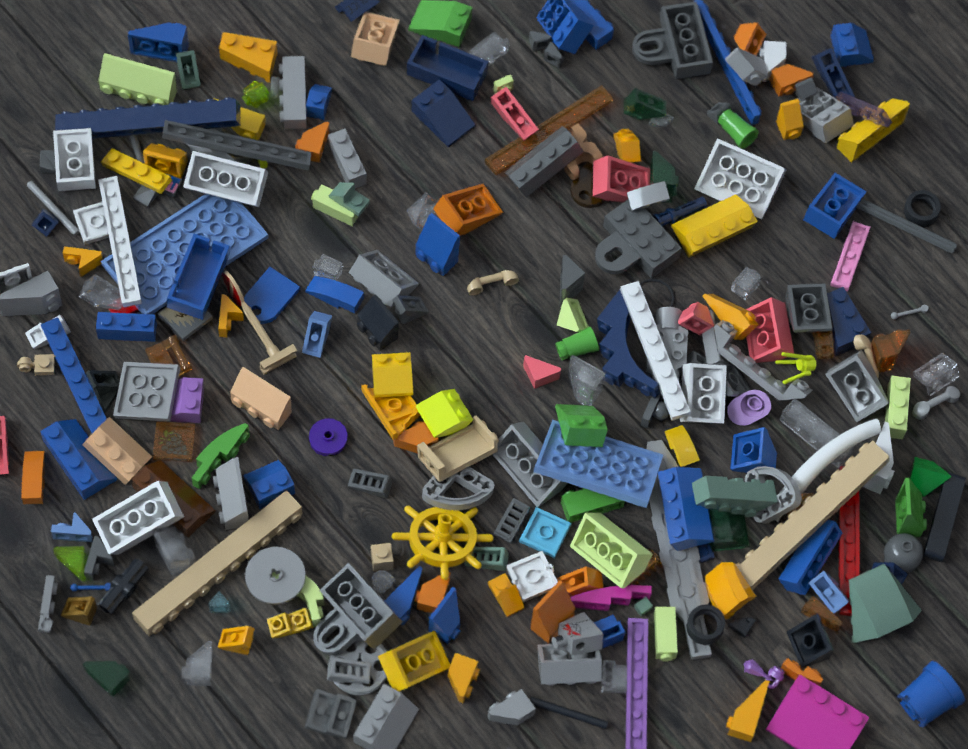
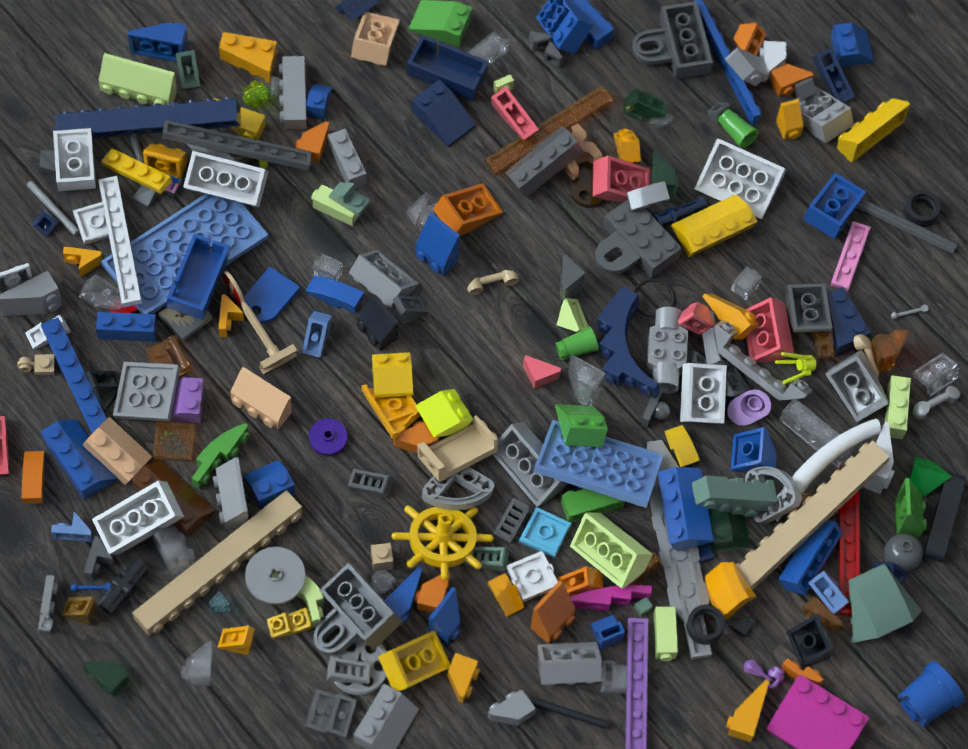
(73, 558): clear neon green slope -> none
(578, 635): light grey torso -> none
(655, 350): white plate -> none
(865, 110): plate -> none

